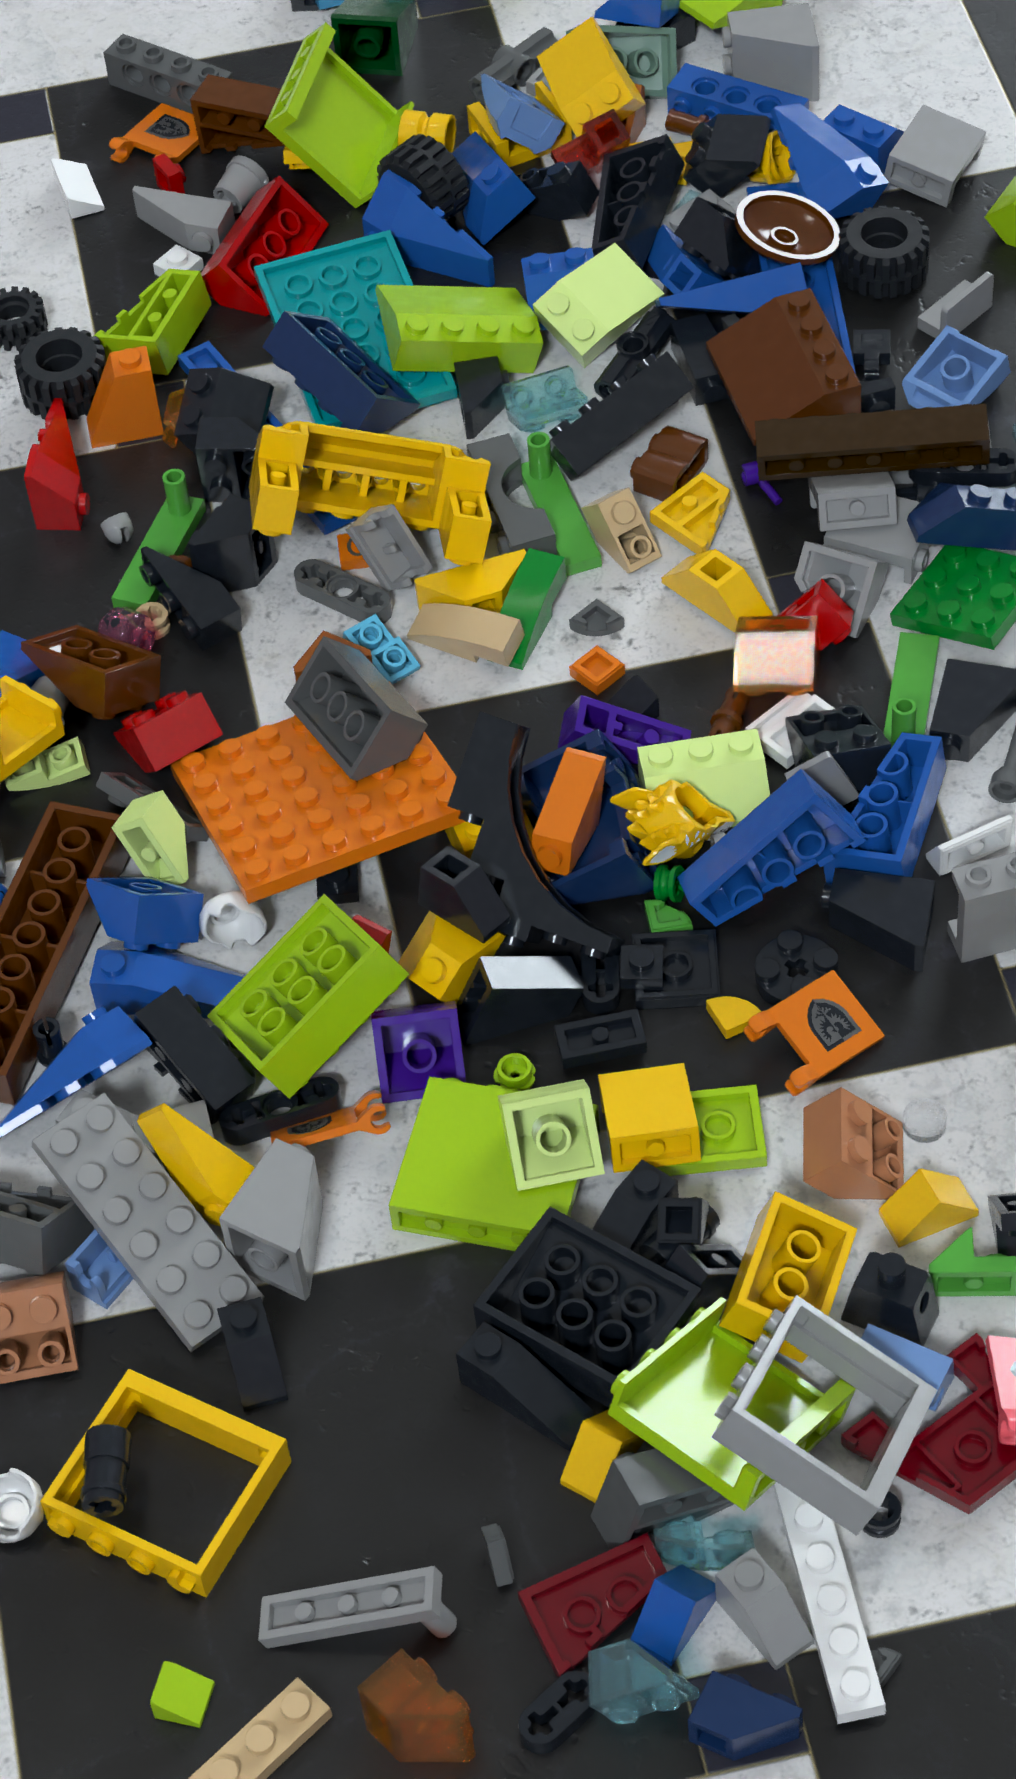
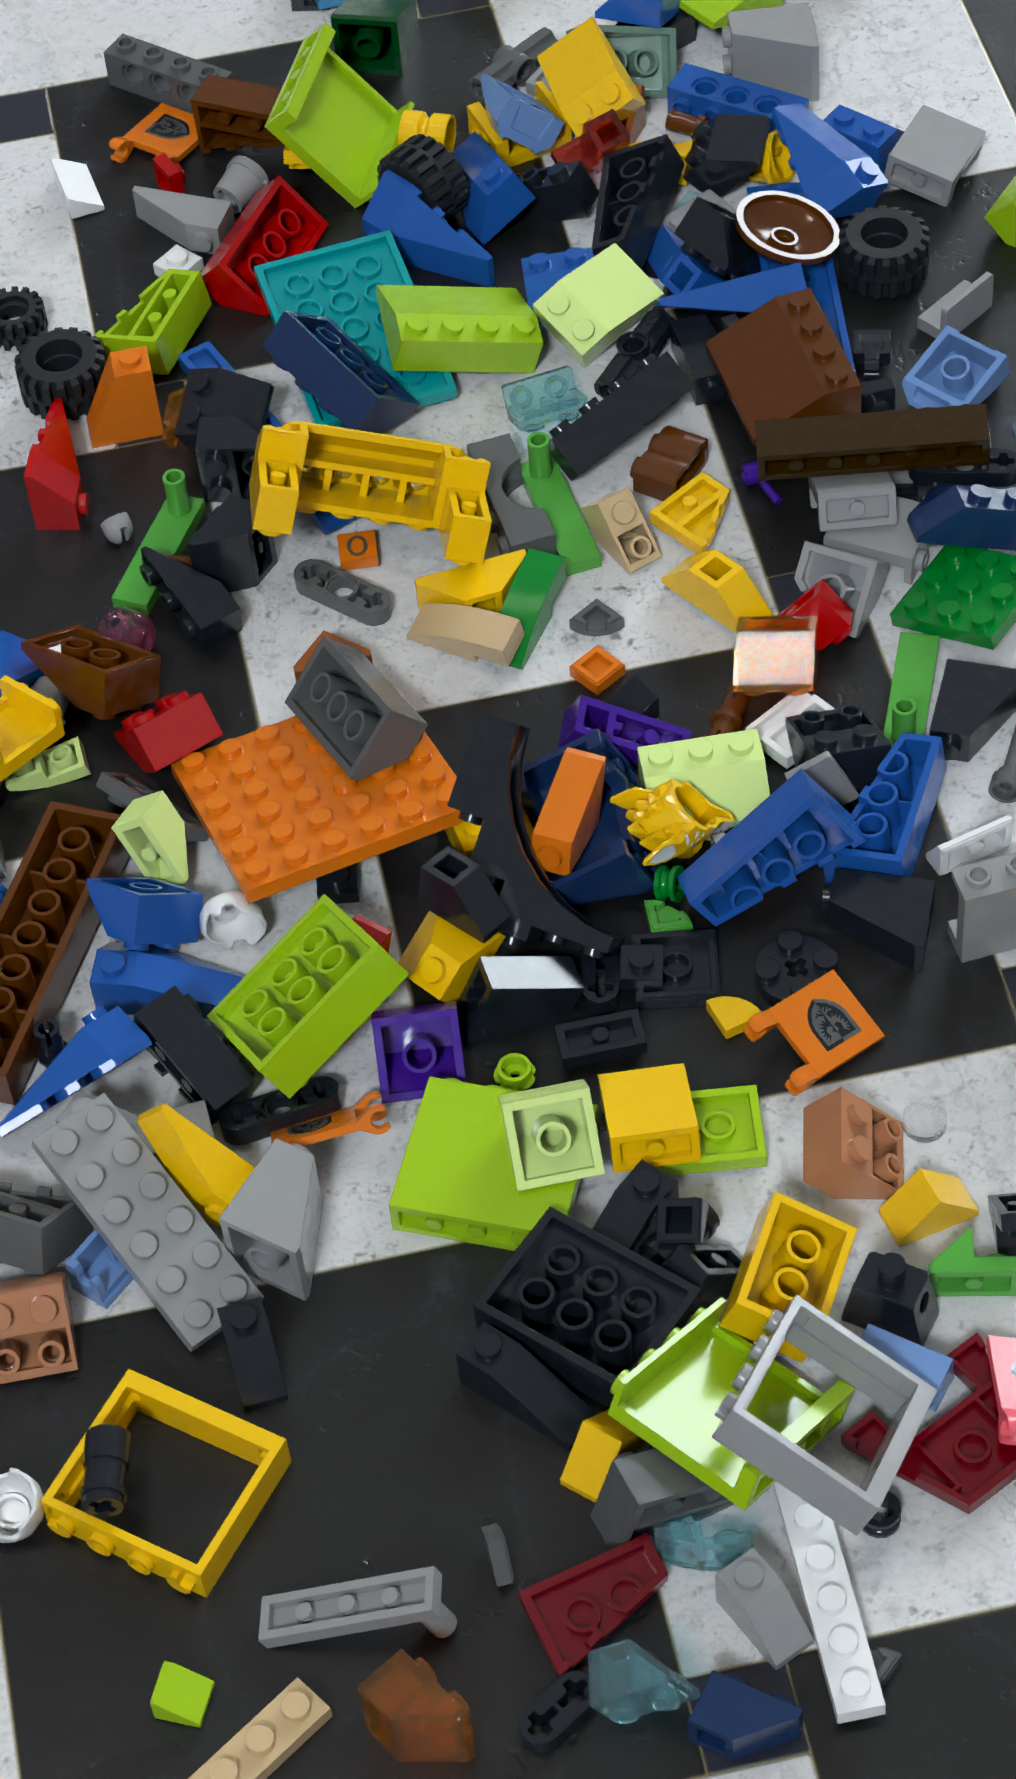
(159, 614): tan bush -> none
(388, 547): light grey hinge -> none
(388, 653): medium azure slope -> none
(479, 392): black slope -> none
(673, 1612): blue slope -> none

